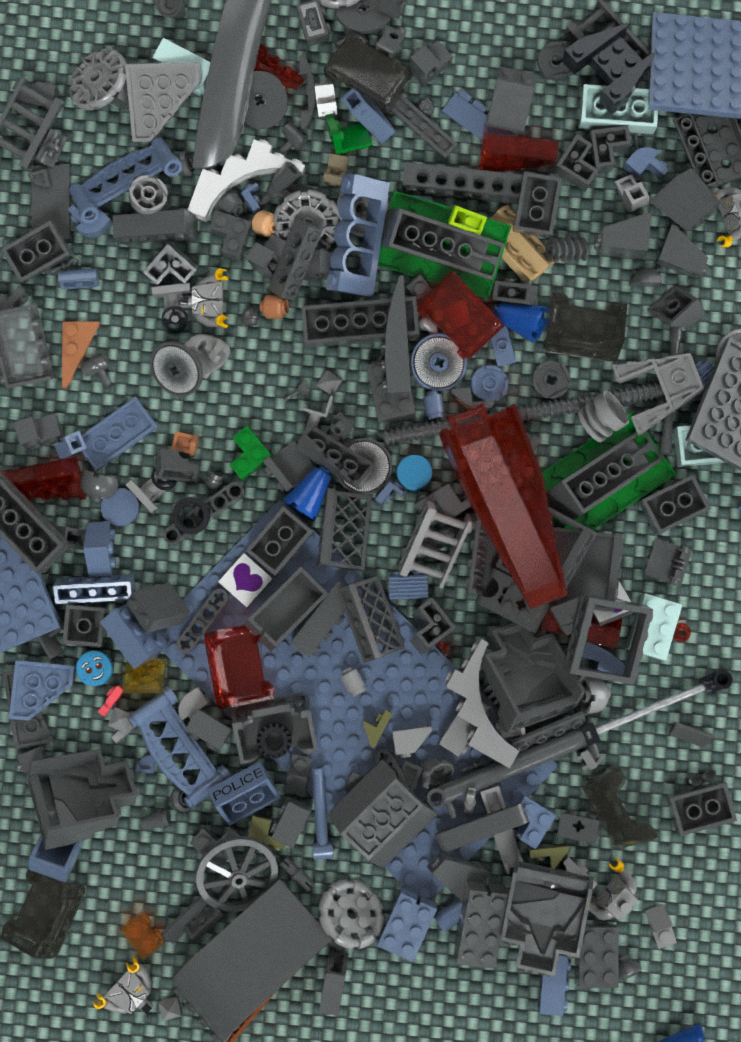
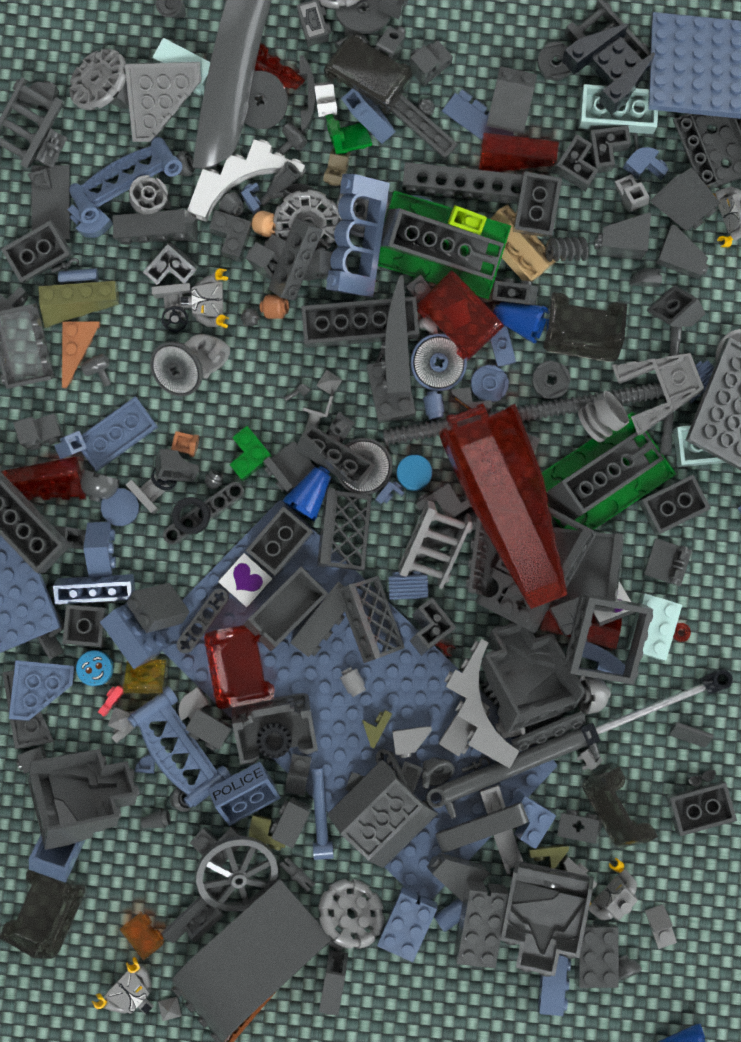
(70, 301): none -> olive wedge
(470, 801): light grey piece -> none

